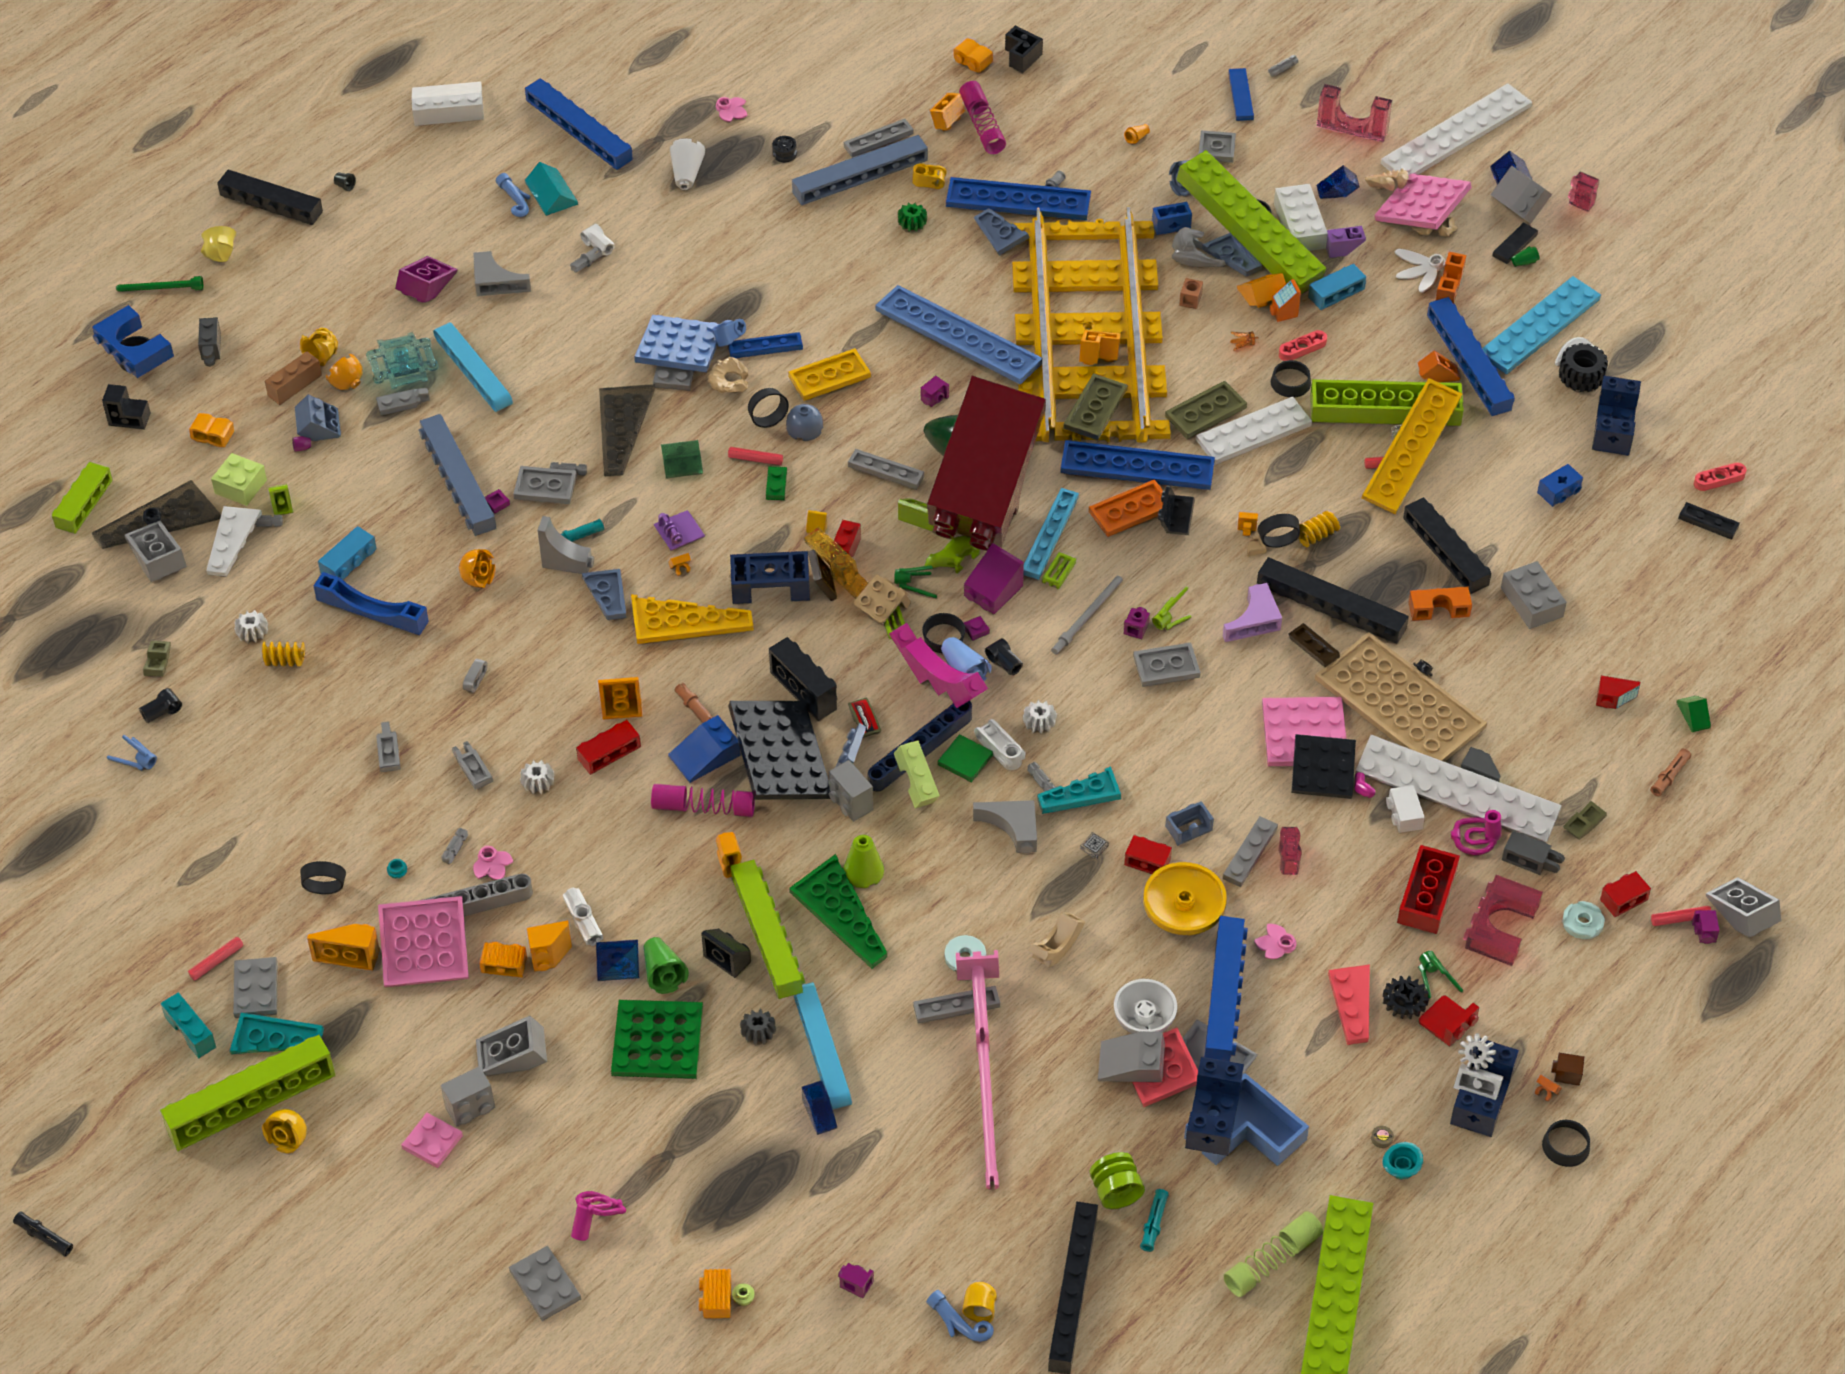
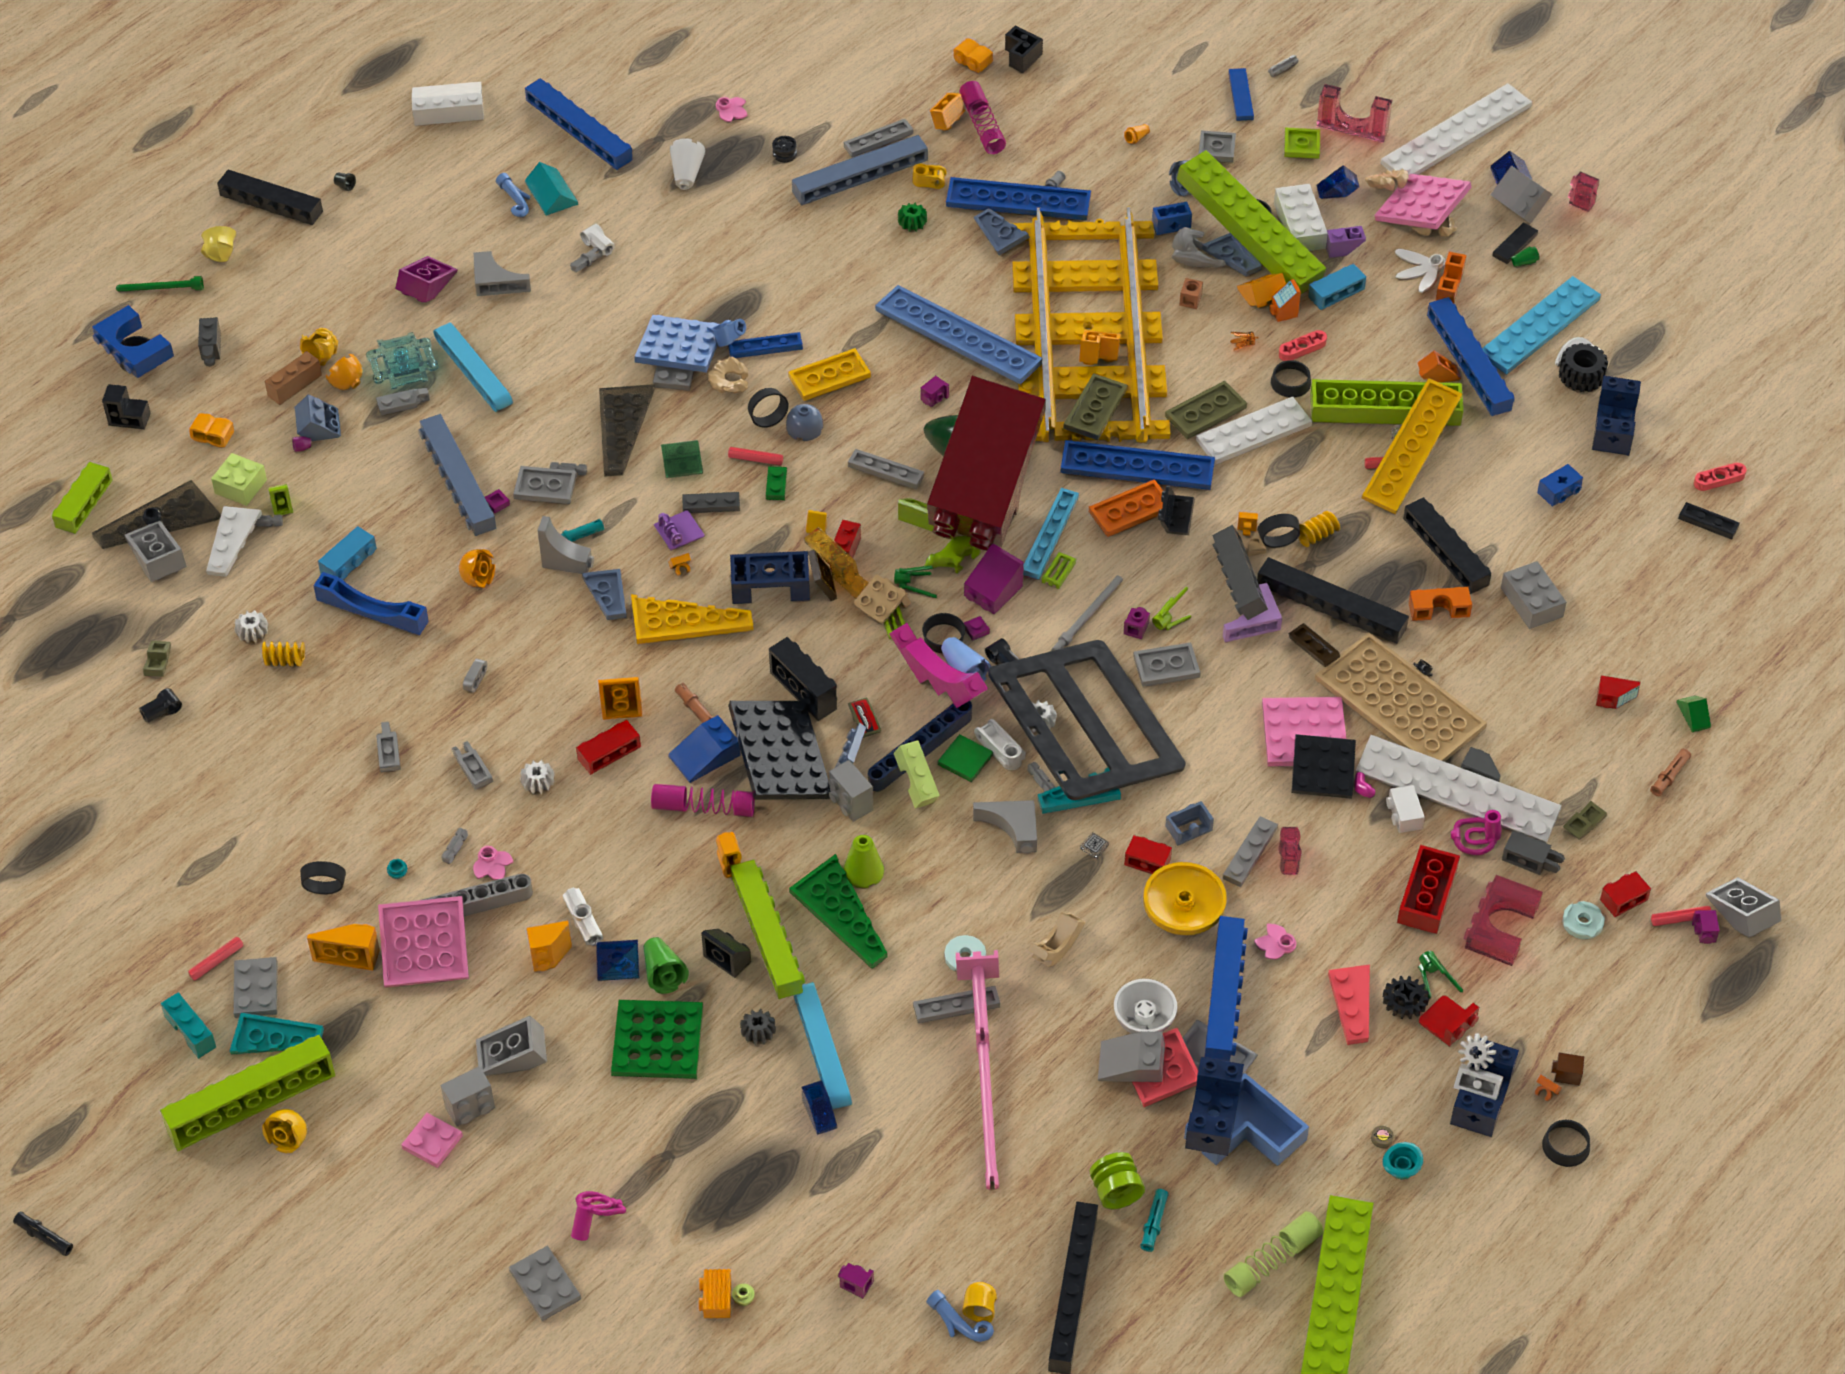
(144, 757): medium blue plant -> none
(503, 959): light orange brick -> none
(711, 502): none -> dark grey plate
(1121, 772): none -> black door
(1239, 573): none -> dark grey brick
(1302, 143): none -> lime plate

